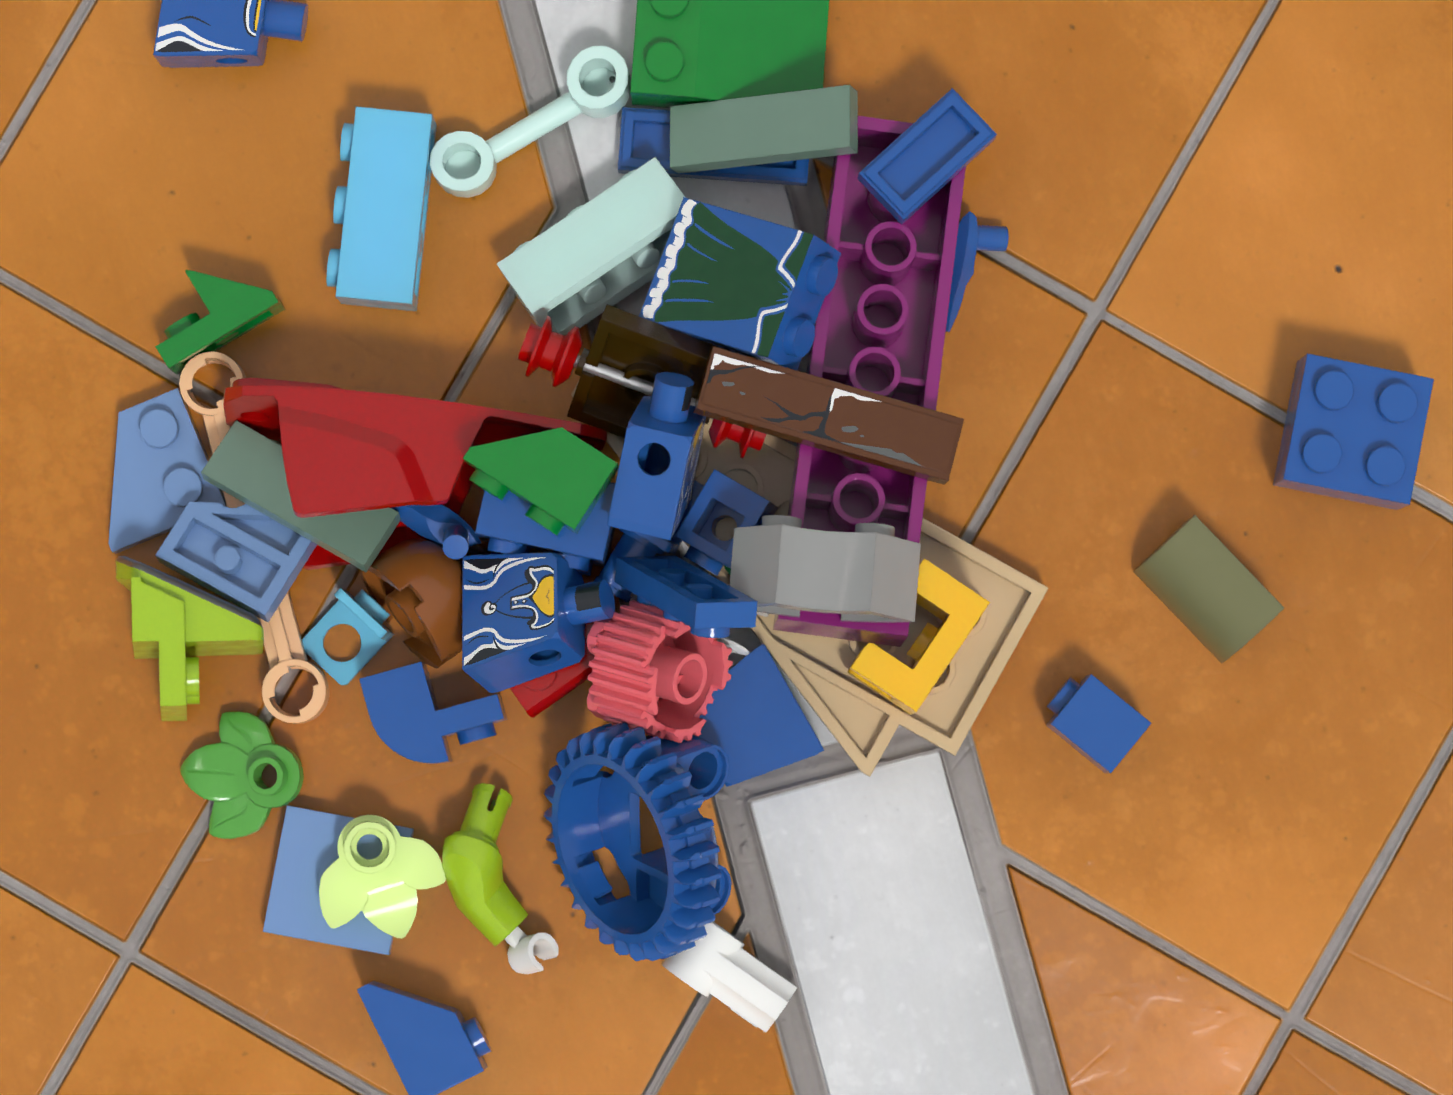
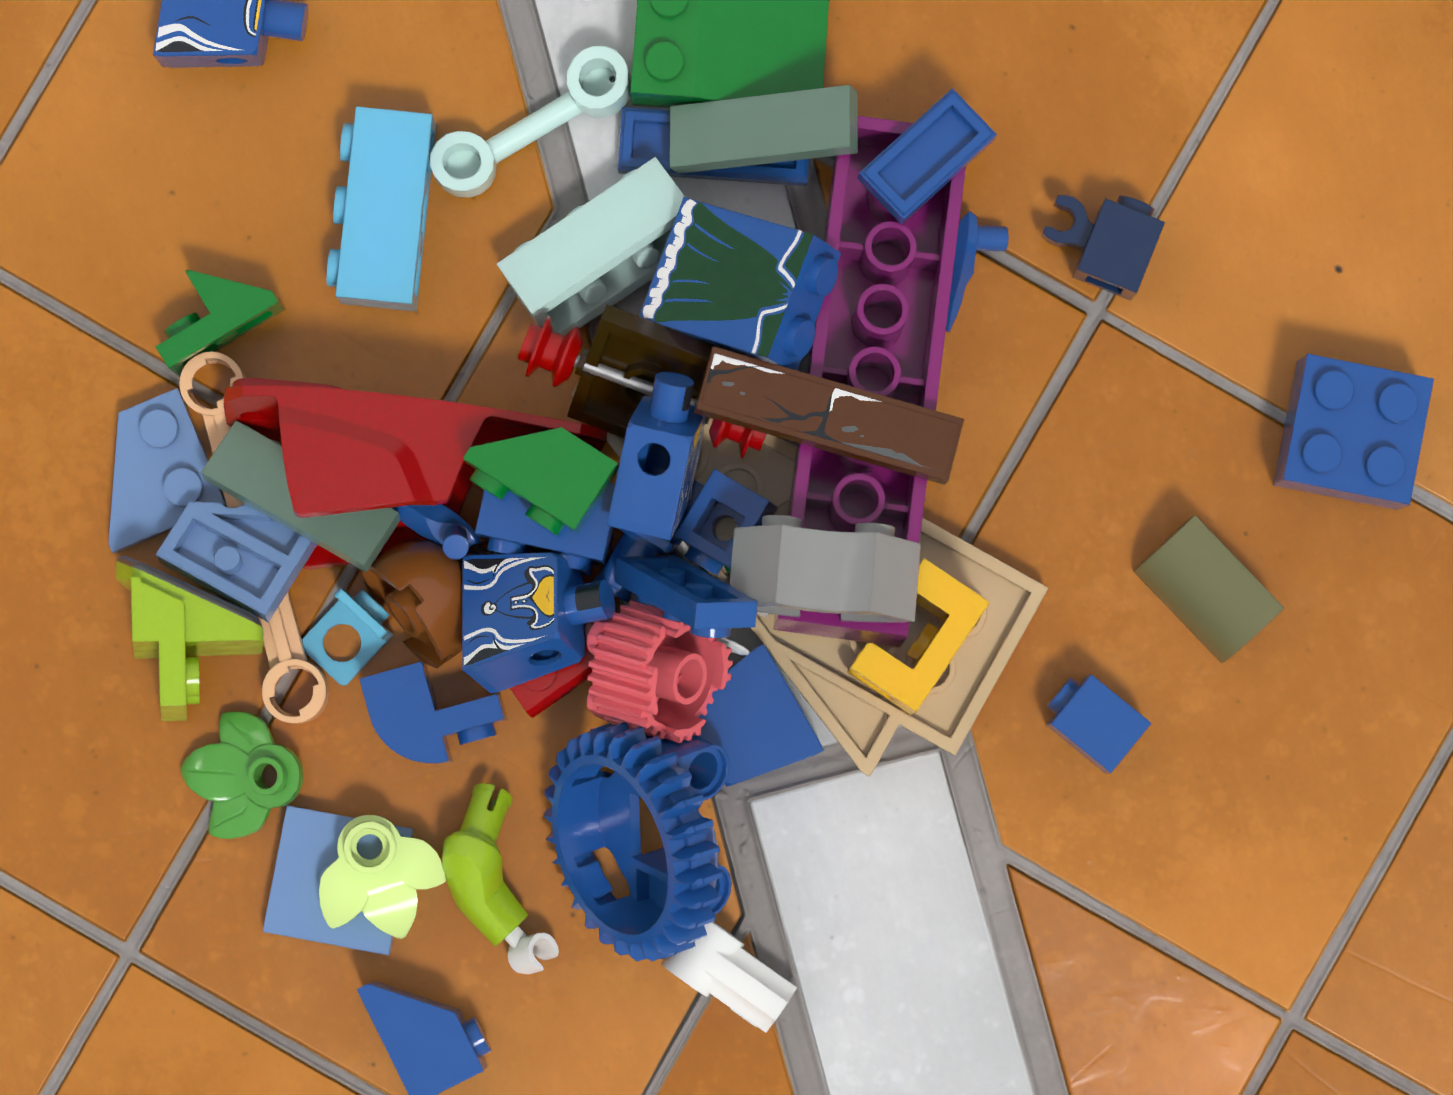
(1114, 246): none -> dark blue brick

